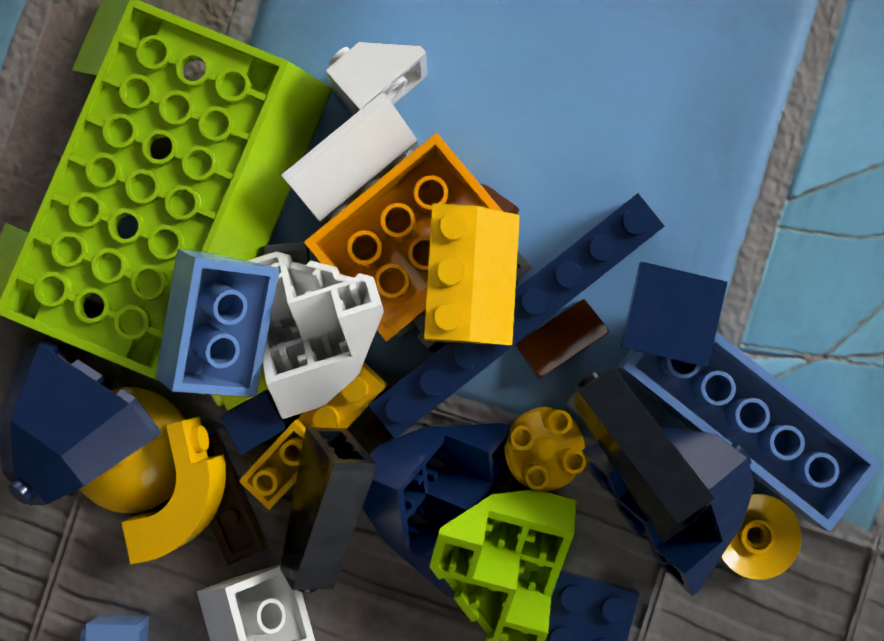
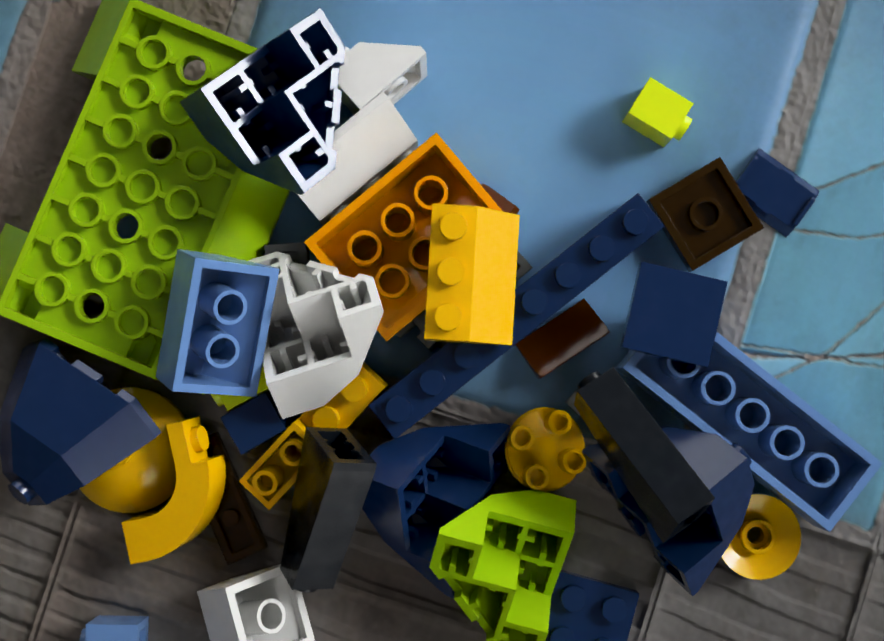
(278, 106): none -> dark blue brick
(659, 113): none -> neon yellow brick
(705, 214): none -> dark brown plate
(776, 192): none -> dark blue piece

